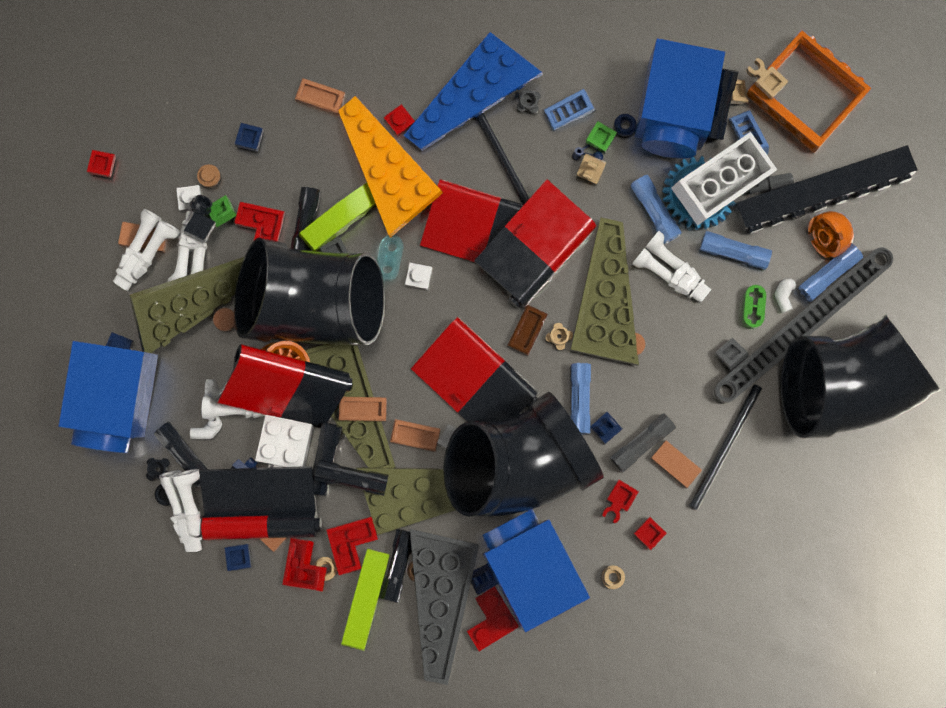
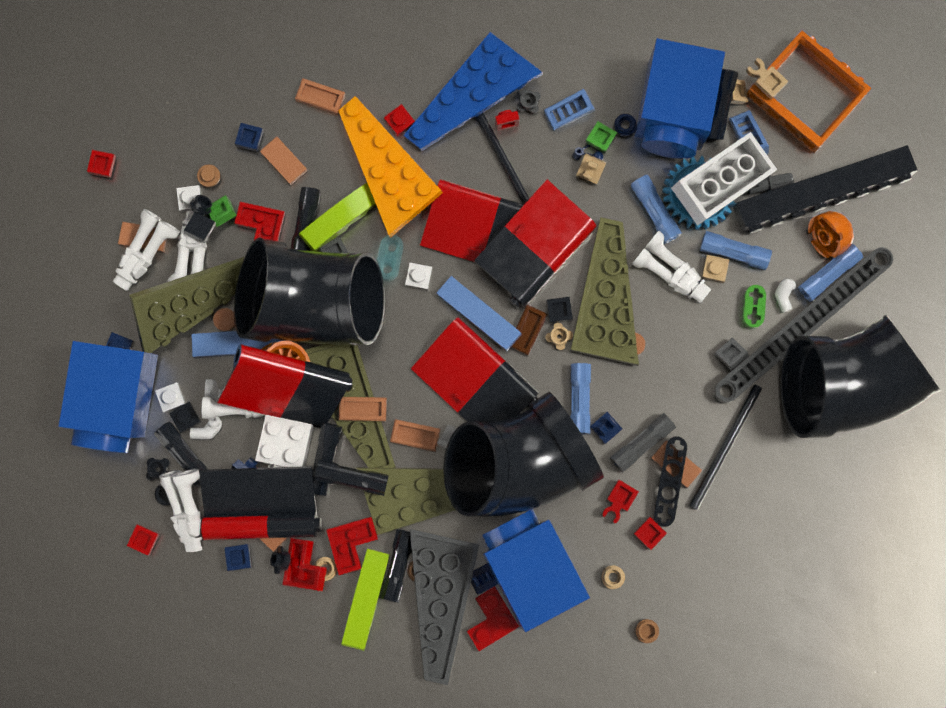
(143, 540): none -> red plate
(170, 397): none -> white plate
(185, 417): none -> black plate
(221, 344): none -> medium blue tile
(280, 560): none -> black plate
(283, 160): none -> nougat tile
(479, 313): none -> medium blue tile
(506, 119): none -> red plate
(559, 310): none -> black plate
(647, 631): none -> medium nougat plate
(673, 481): none -> black beam
(715, 268): none -> tan plate

